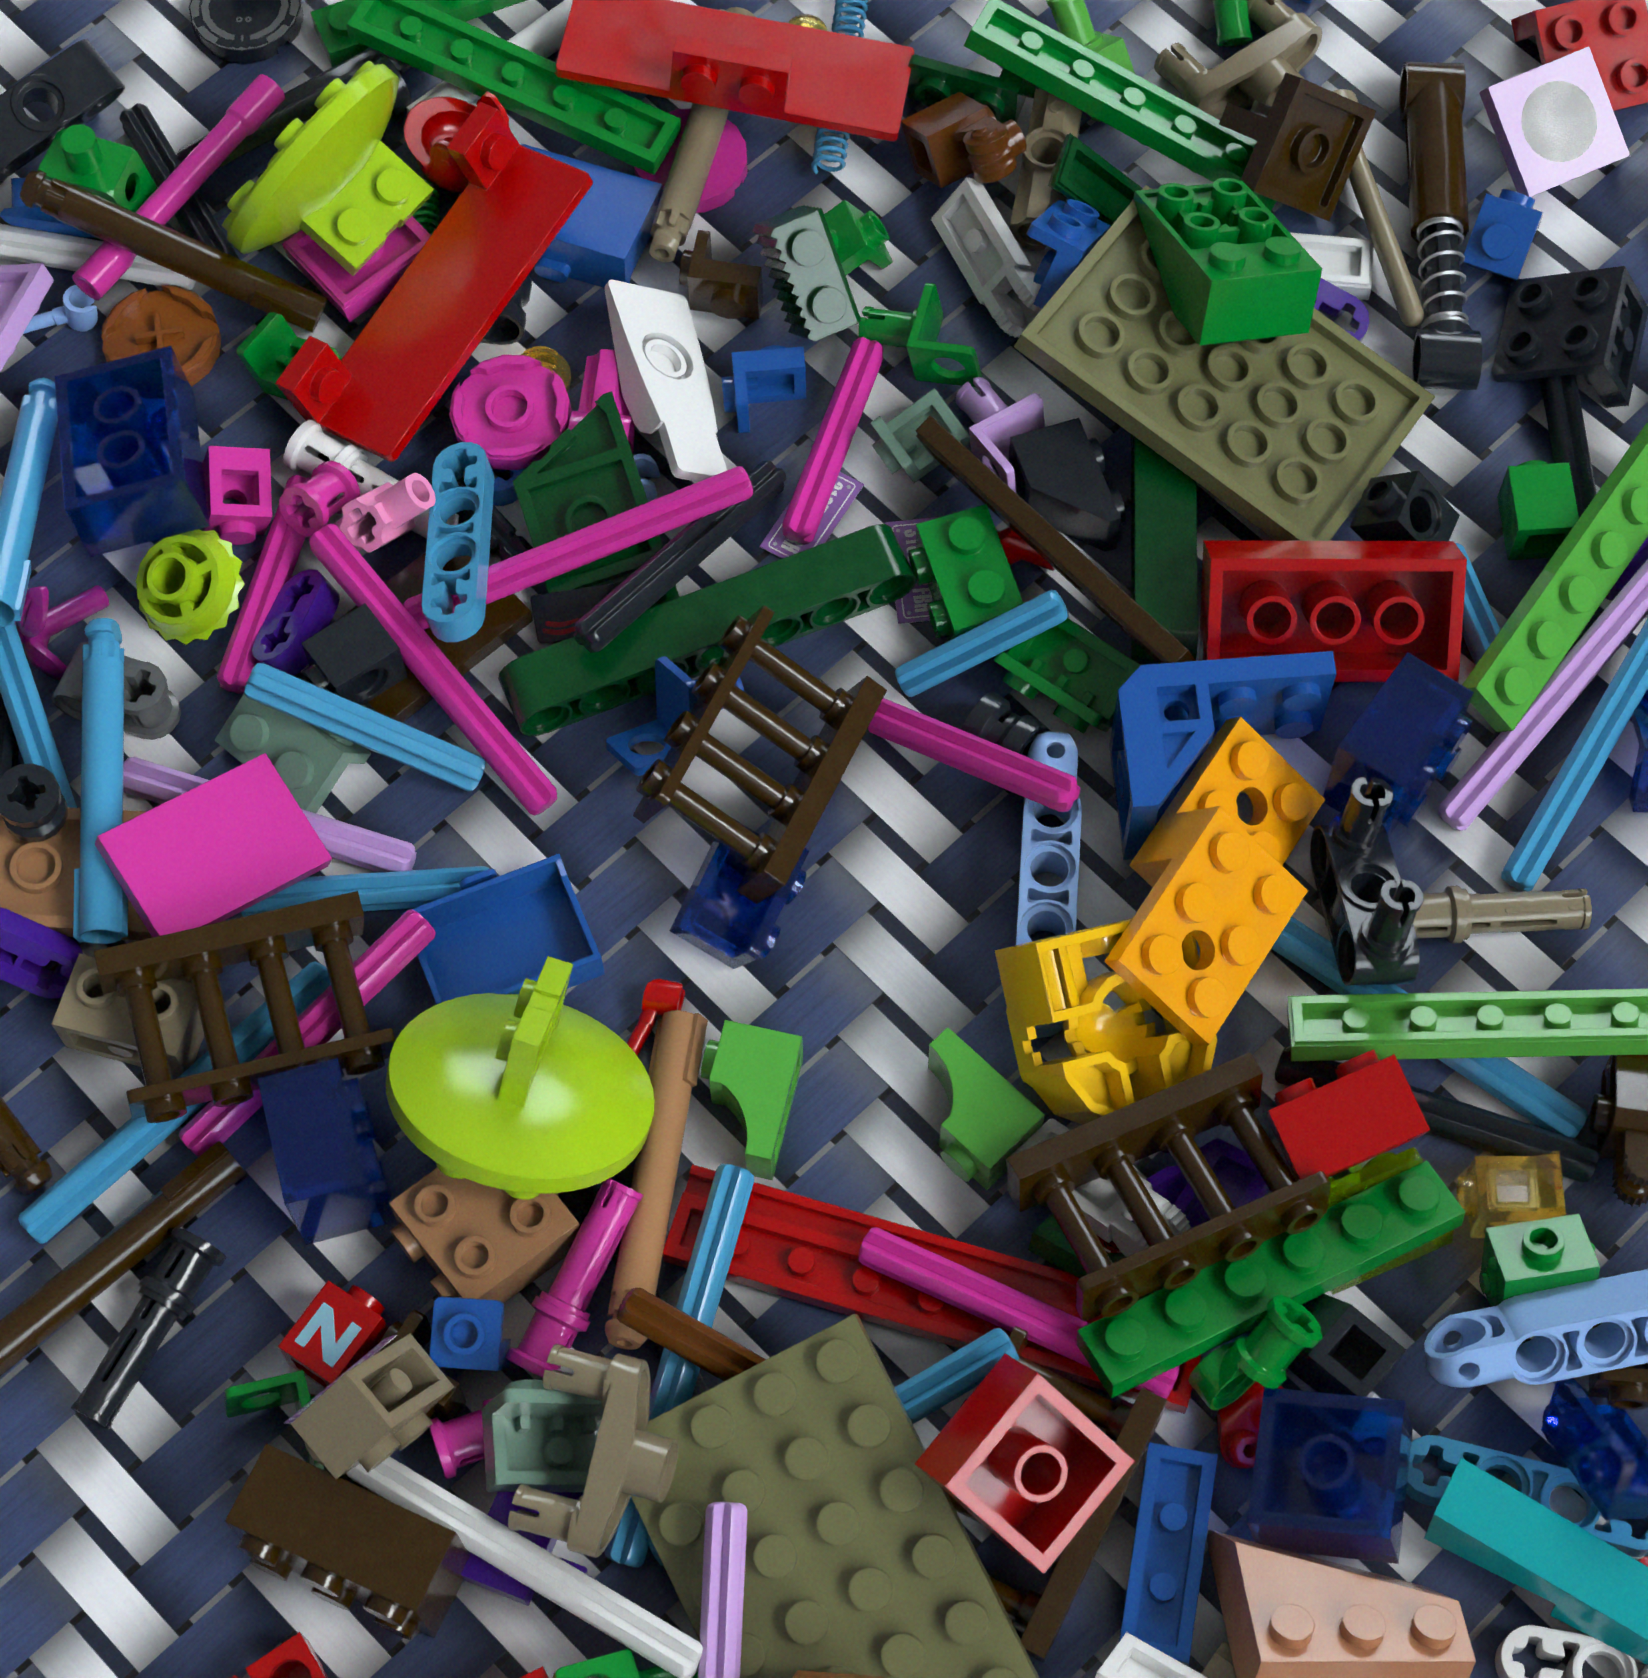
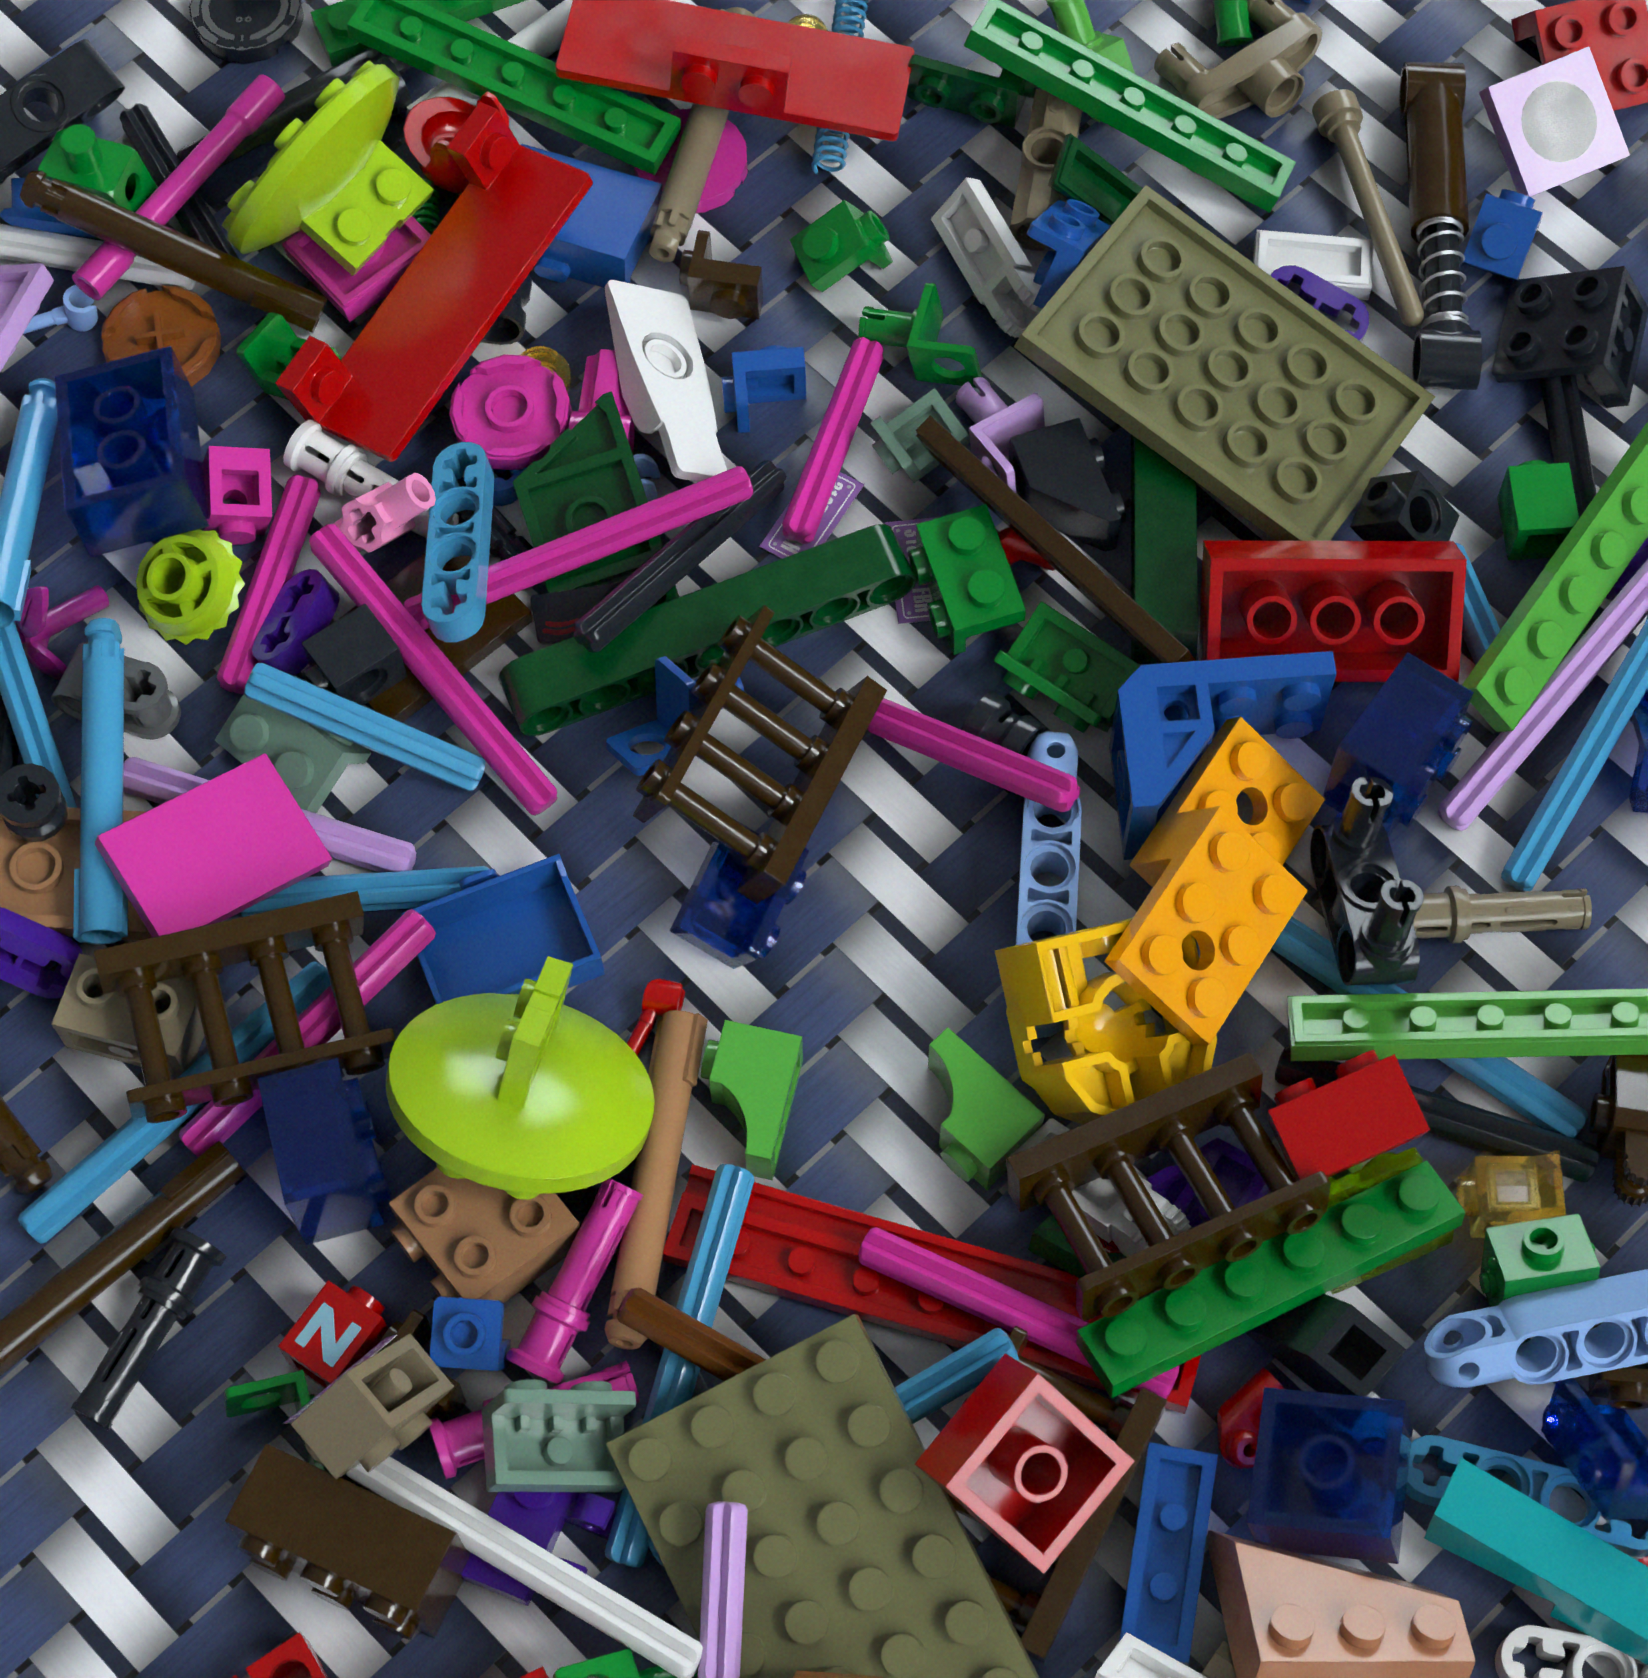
(318, 497): dark pink bush -> none
(623, 1460): dark tan connector -> none
(807, 273): brick -> none
(962, 139): reddish brown brick -> none
(981, 643): dark azure axle -> none
(1228, 262): green slope -> none
(1257, 1357): green connector -> none
(1301, 144): dark brown bracket -> none

